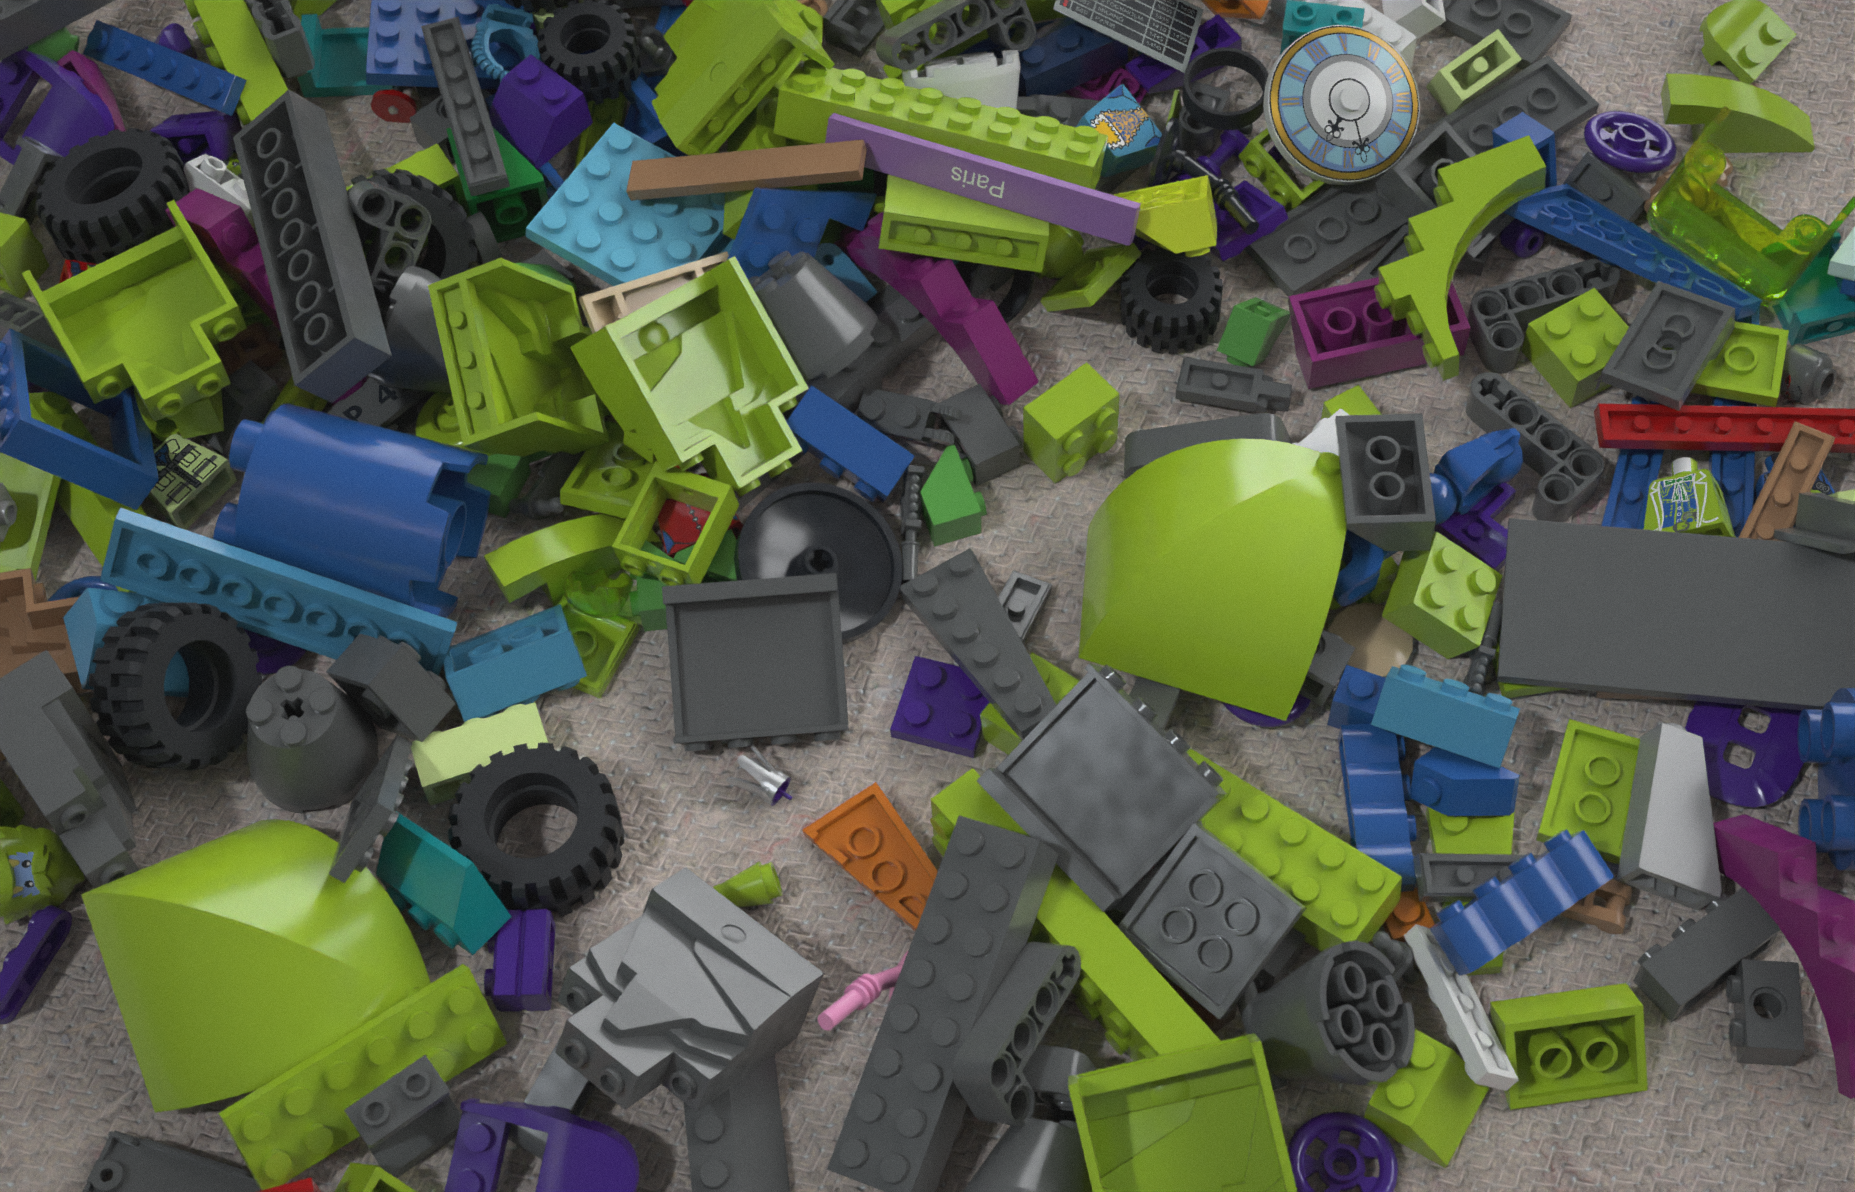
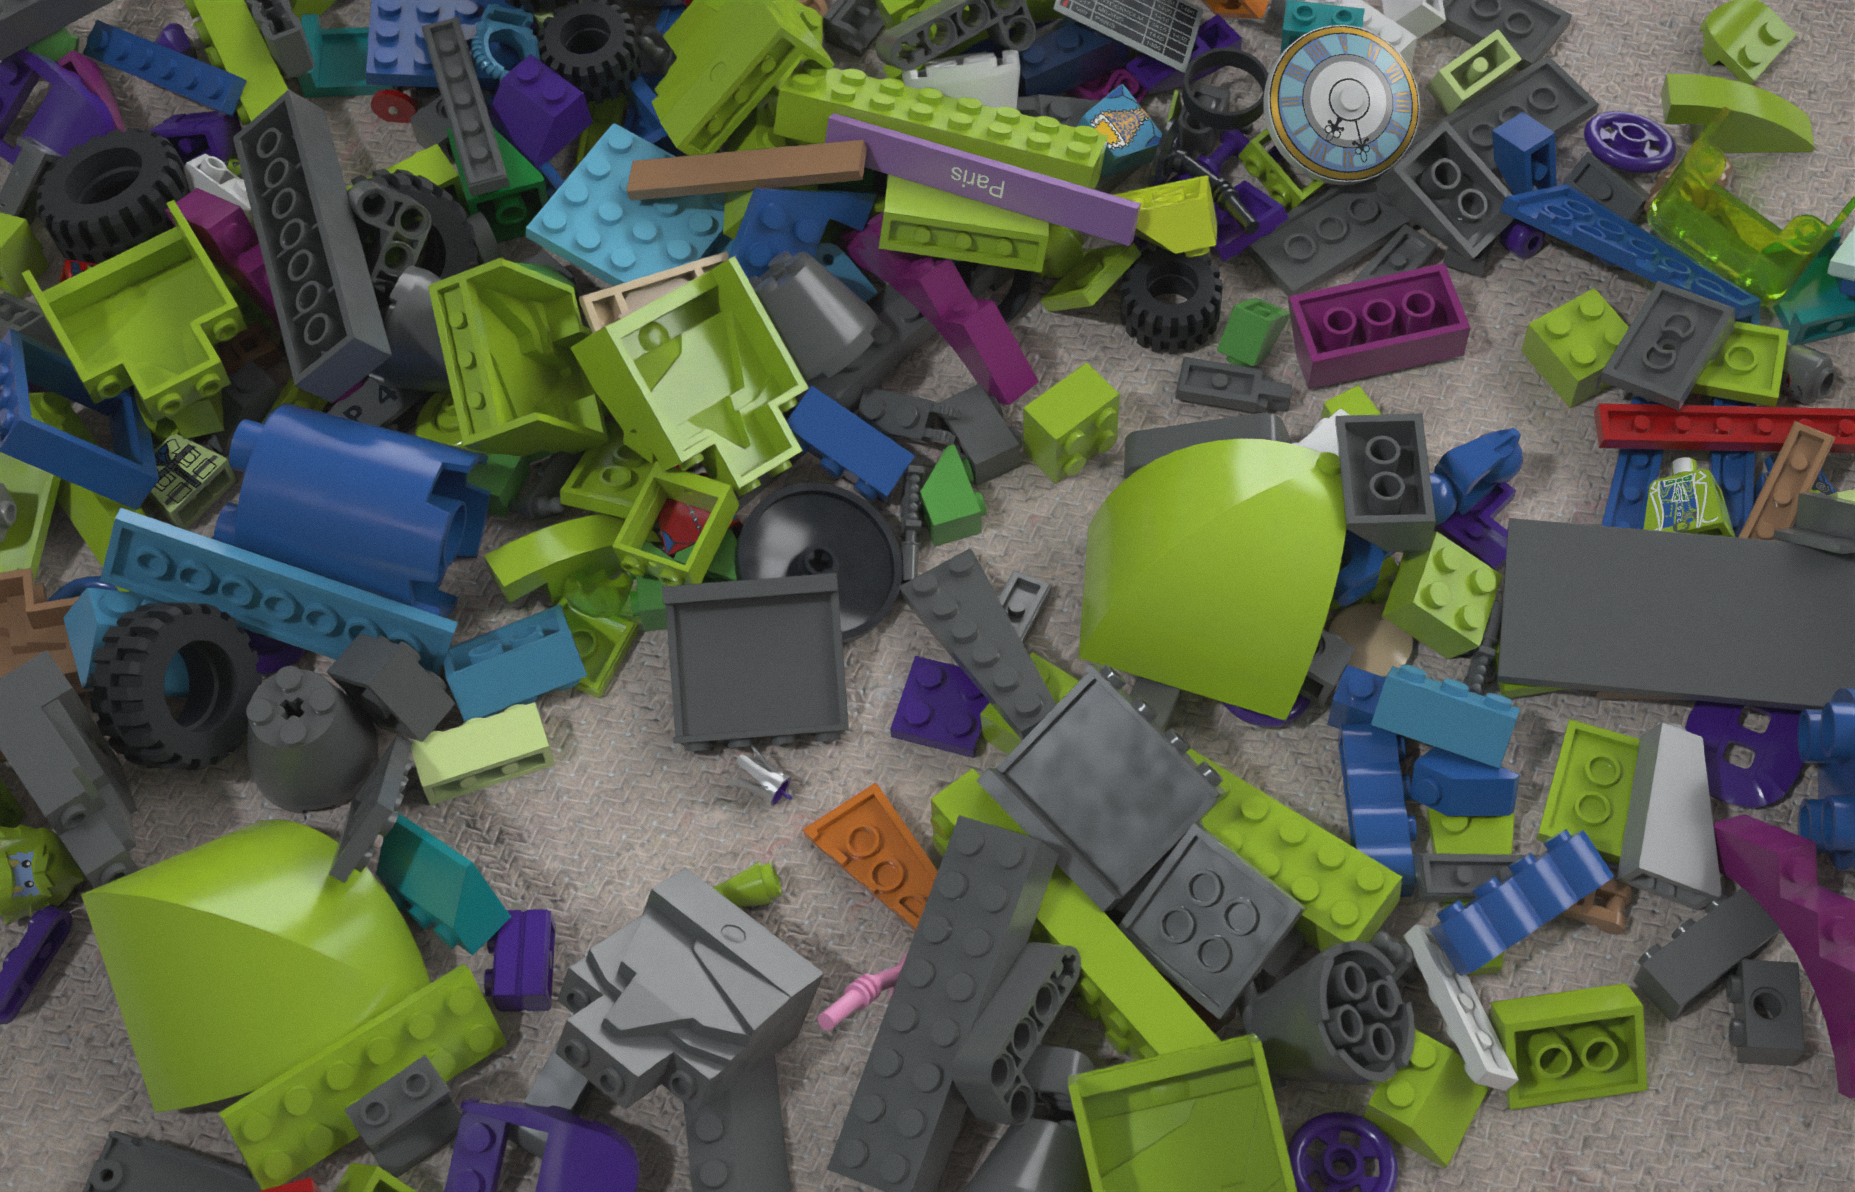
(529, 780): black tyre -> none
(1406, 915): orange plate -> none
(1467, 201): lime arch -> none
(1497, 404): dark grey beam -> none
(1541, 294): dark grey beam -> none

